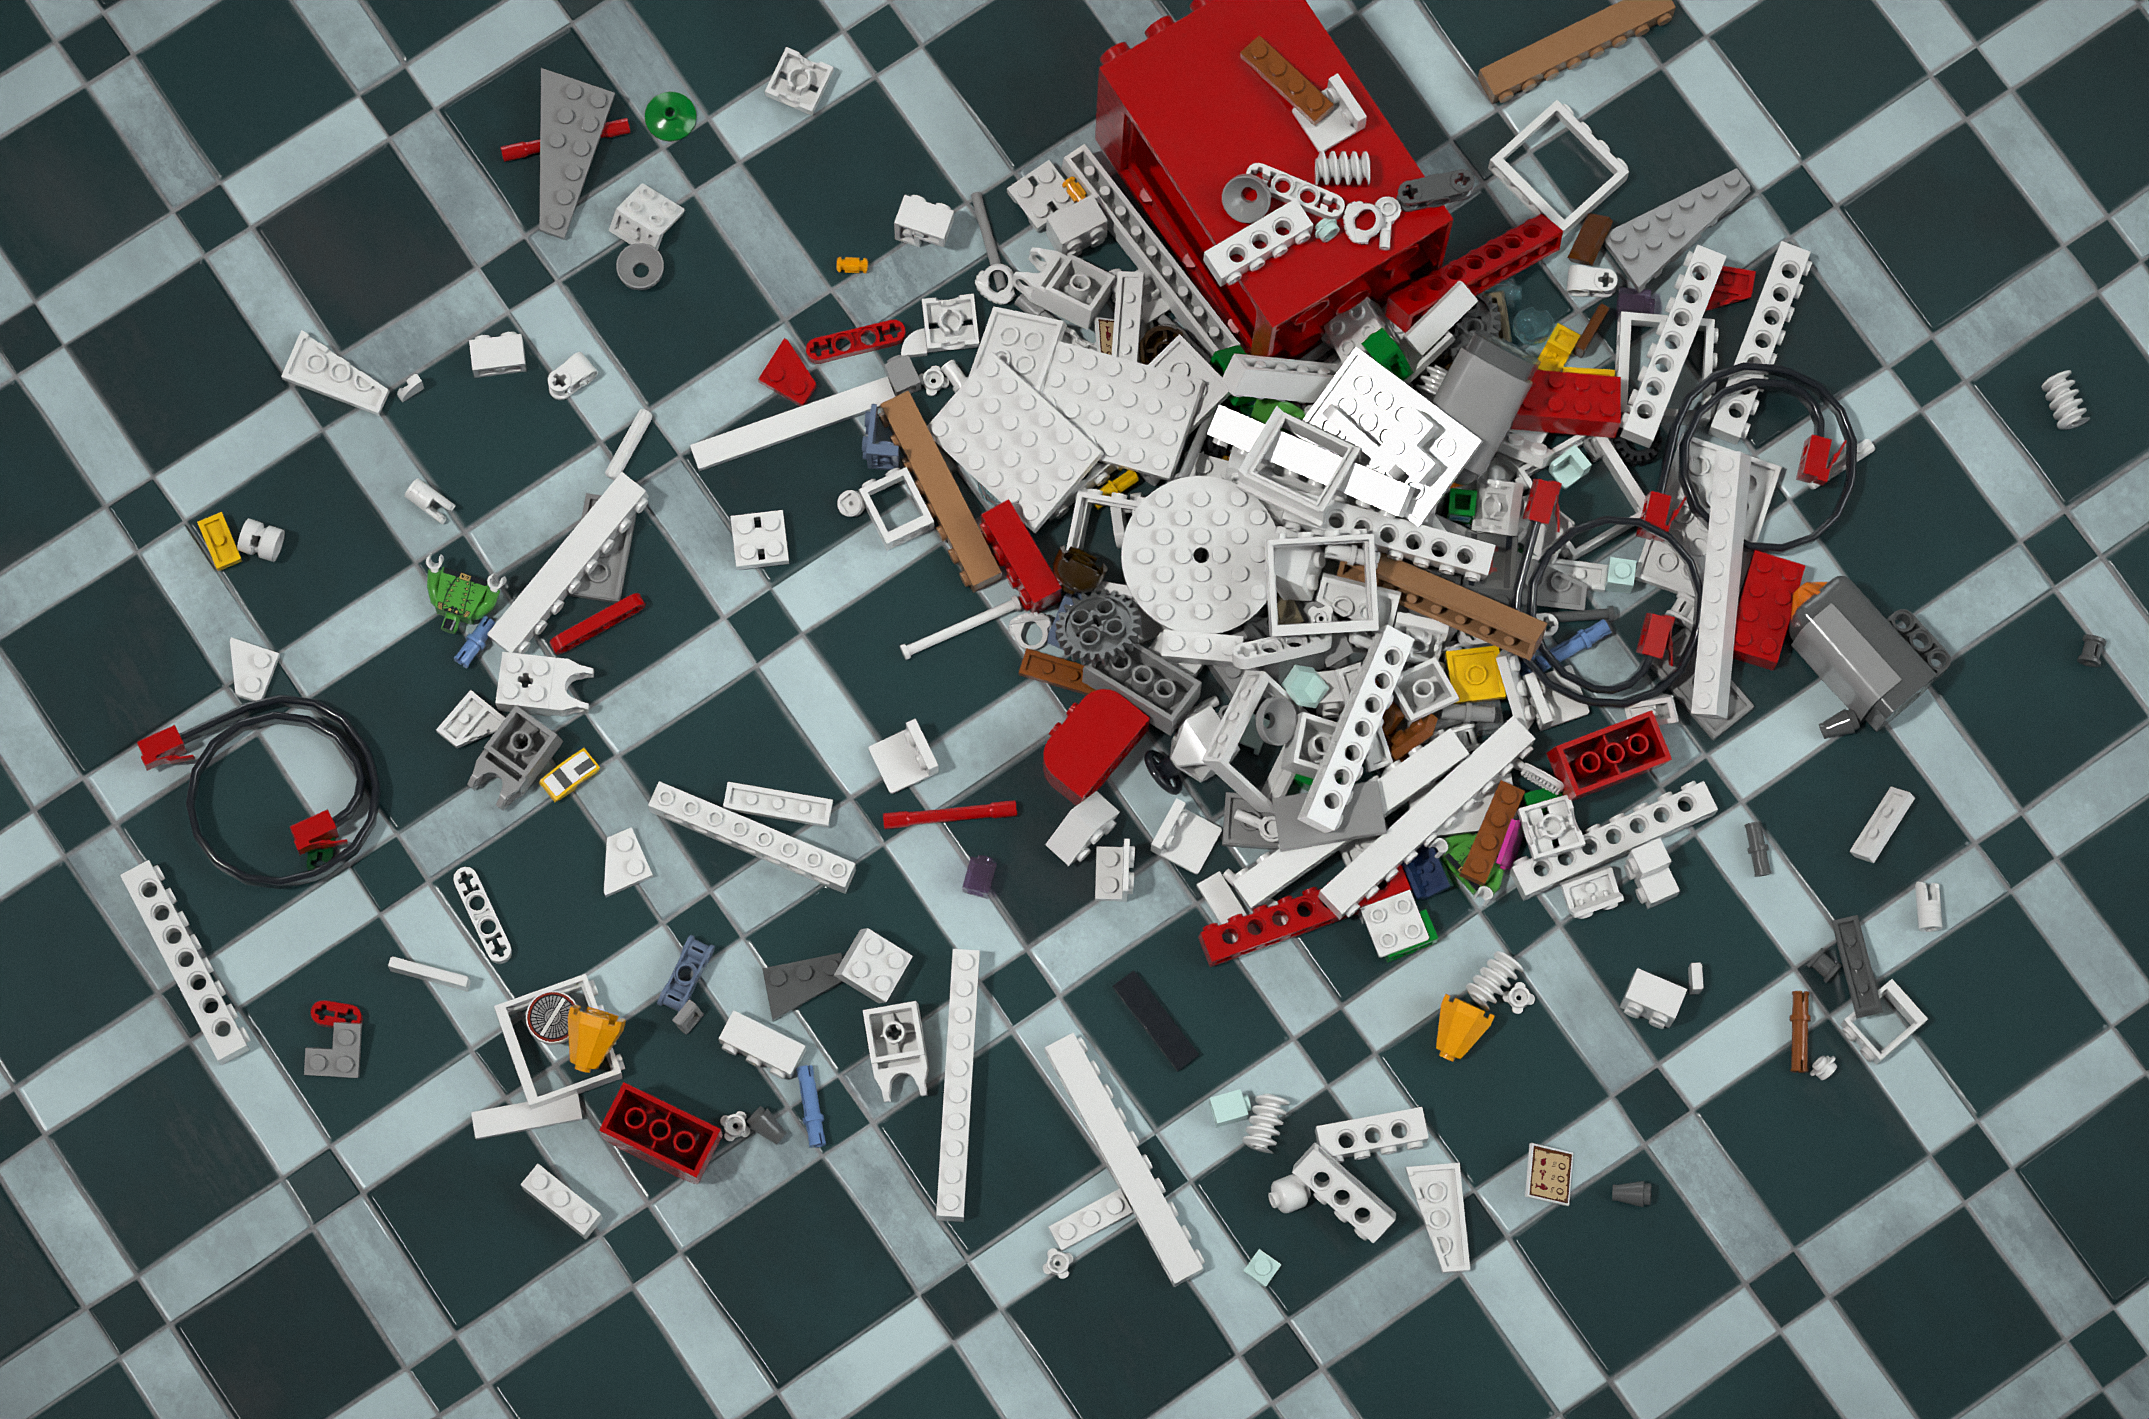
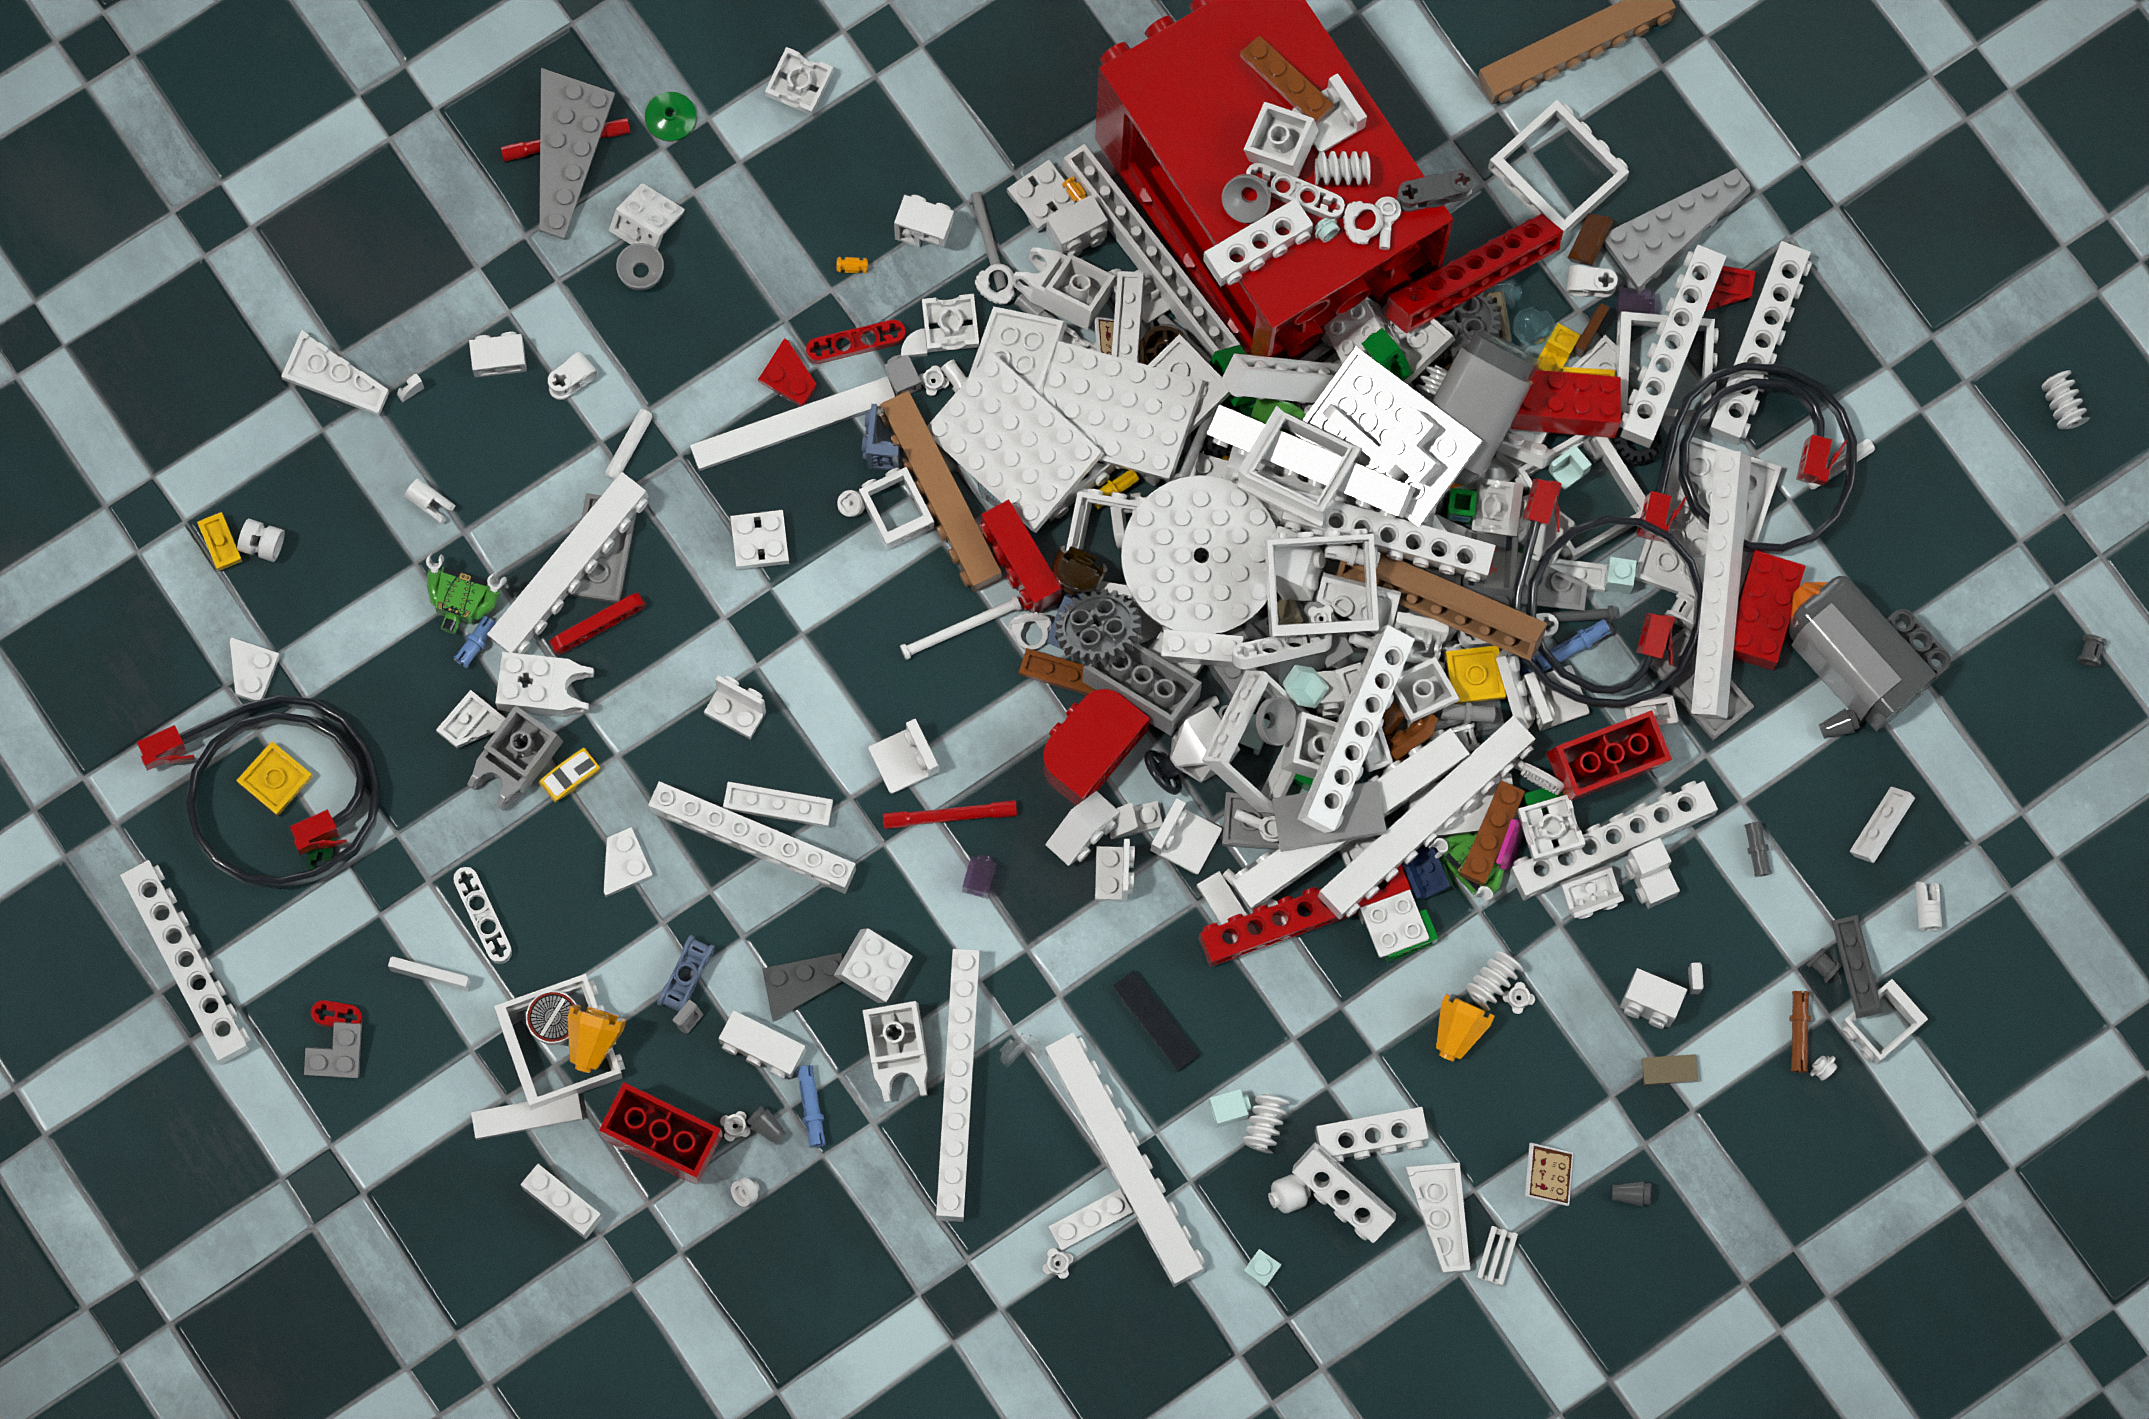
(274, 778): none -> yellow plate
(736, 707): none -> white bracket
(745, 1191): none -> white tile
(1013, 1049): none -> clear bracket
(1136, 819): none -> white slope
(1281, 139): none -> white brick
(1440, 318): white tile -> none
(1503, 1234): none -> white tile
(1603, 356): none -> white tile
(1669, 1070): none -> dark tan tile

